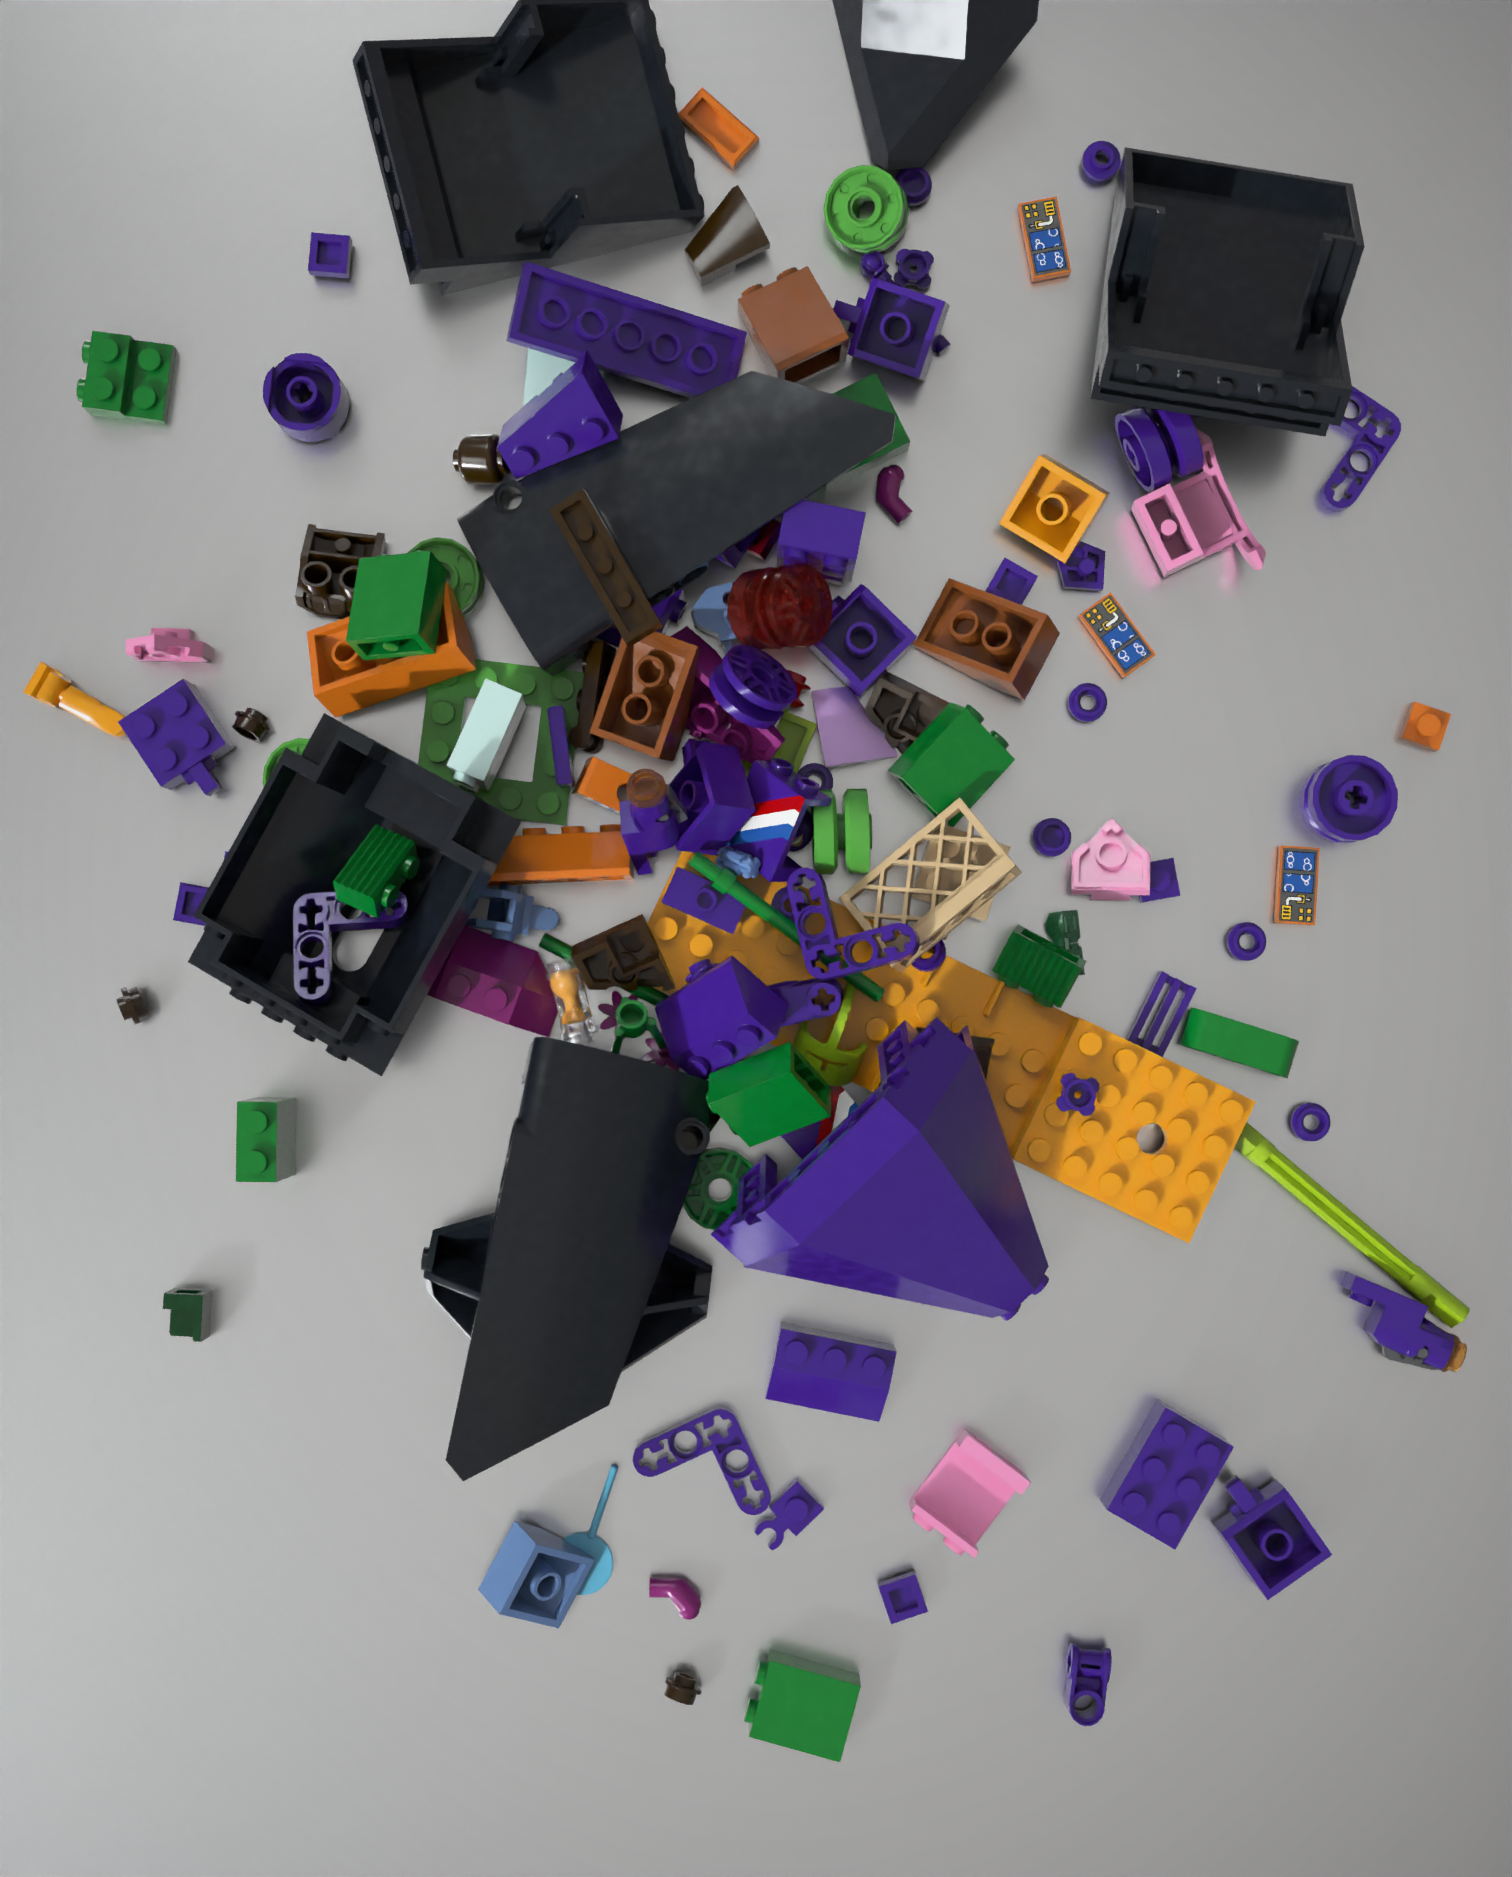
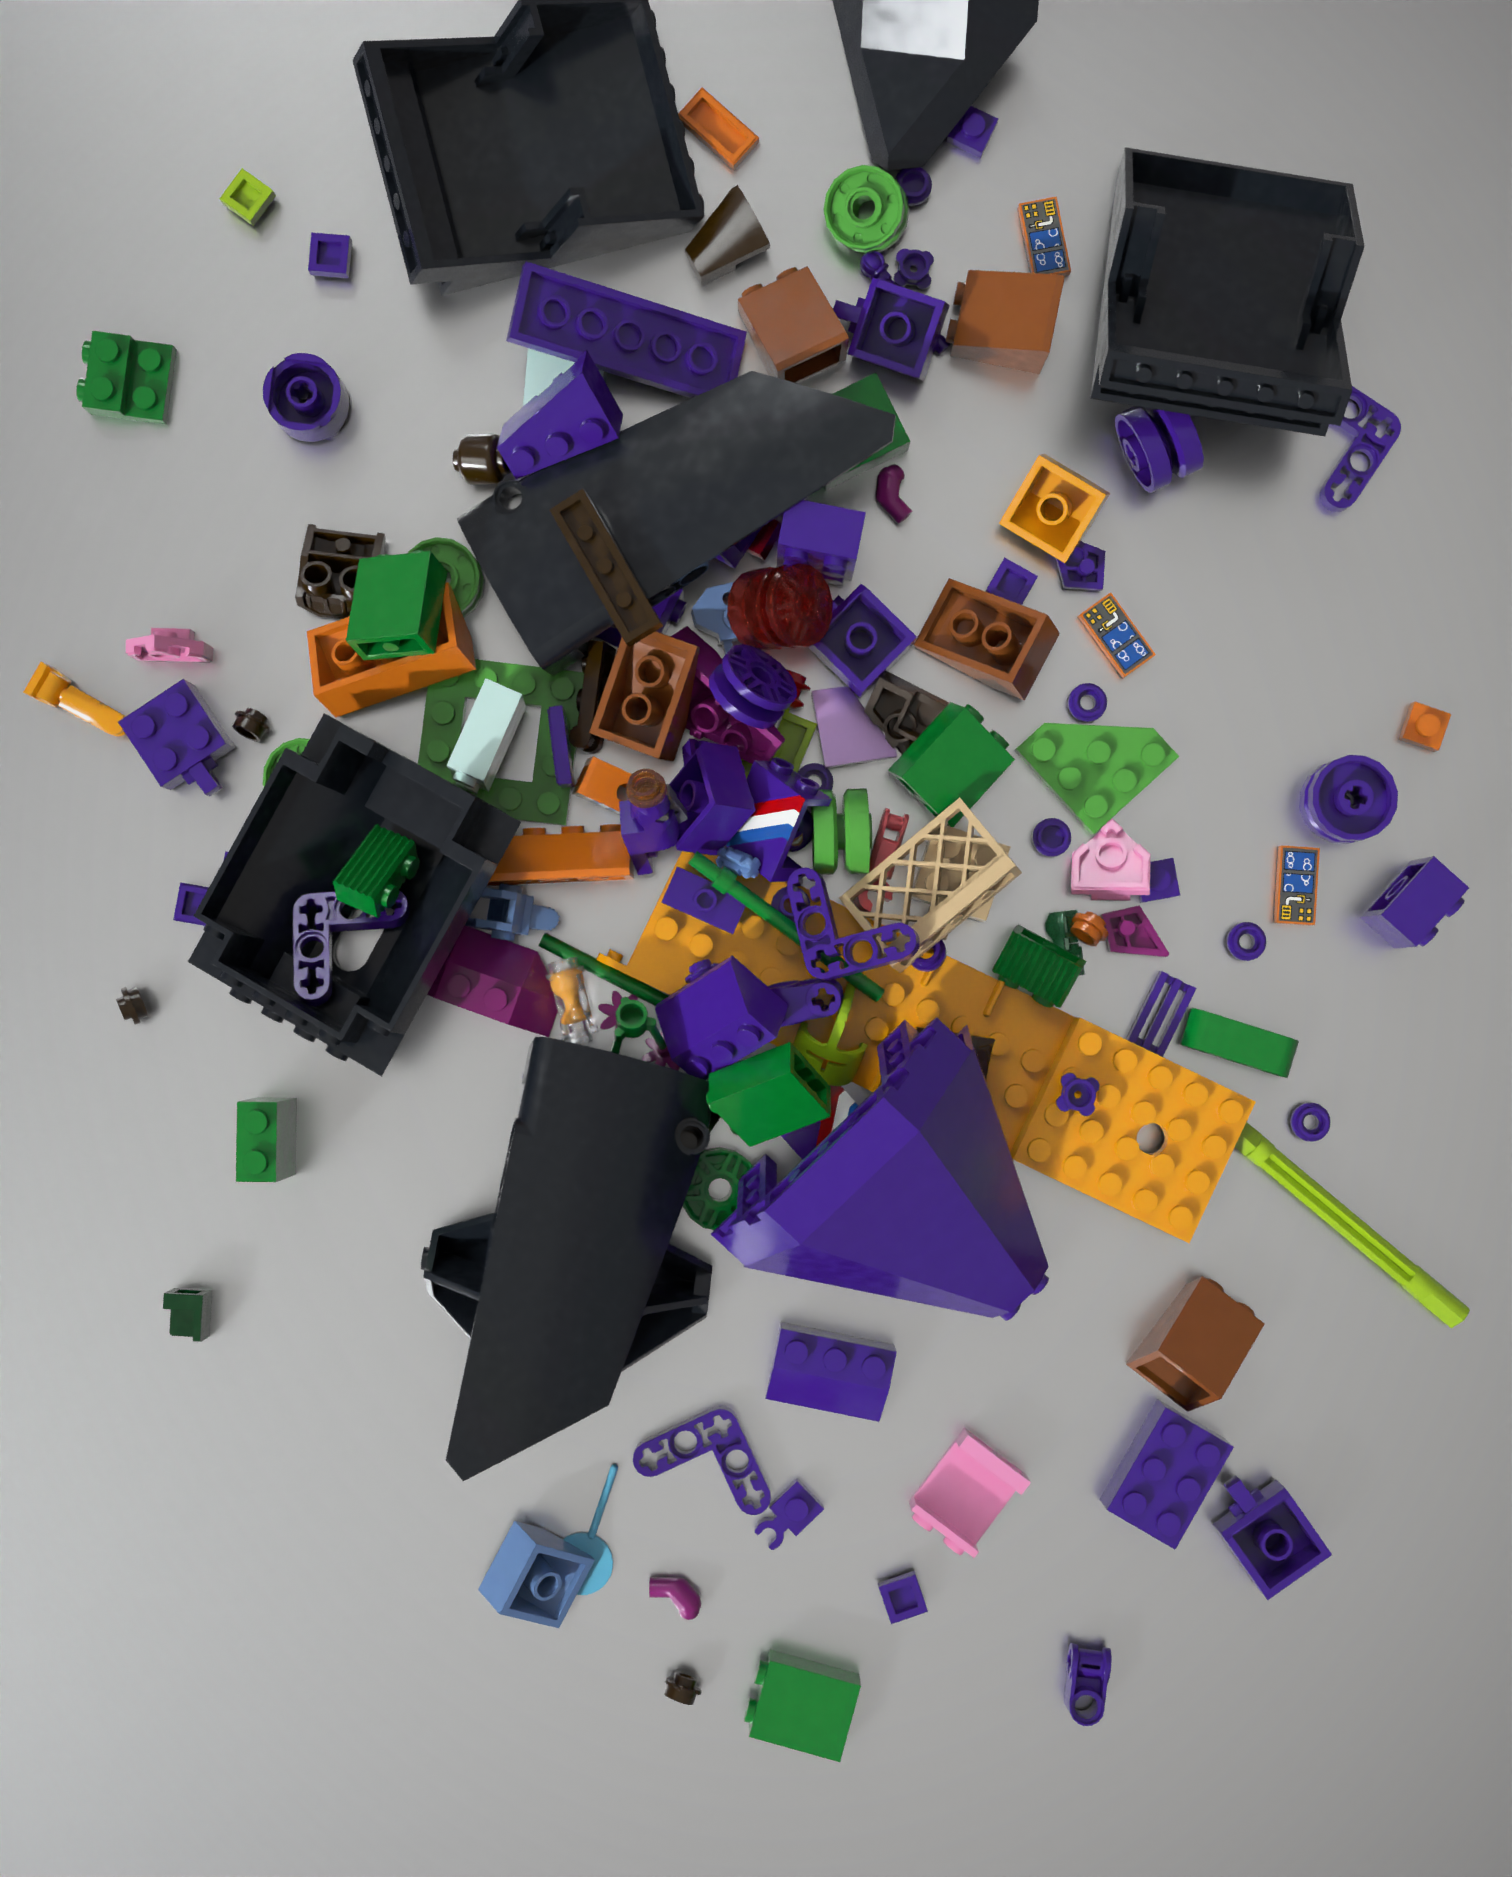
(247, 197): none -> lime plate
(622, 958): dark brown slope -> none
(881, 850): none -> coral piece
(973, 131): none -> dark purple plate
(1005, 318): none -> dark orange slope
(1089, 928): none -> orange plate
(1096, 766): none -> bright green plate
(1101, 171): dark purple plate -> none
(1132, 933): none -> magenta piece
(1195, 519): bright pink piece -> none
(1197, 1345): none -> dark orange slope
(1403, 1330): dark purple plate -> none
(1416, 903): none -> dark purple brick

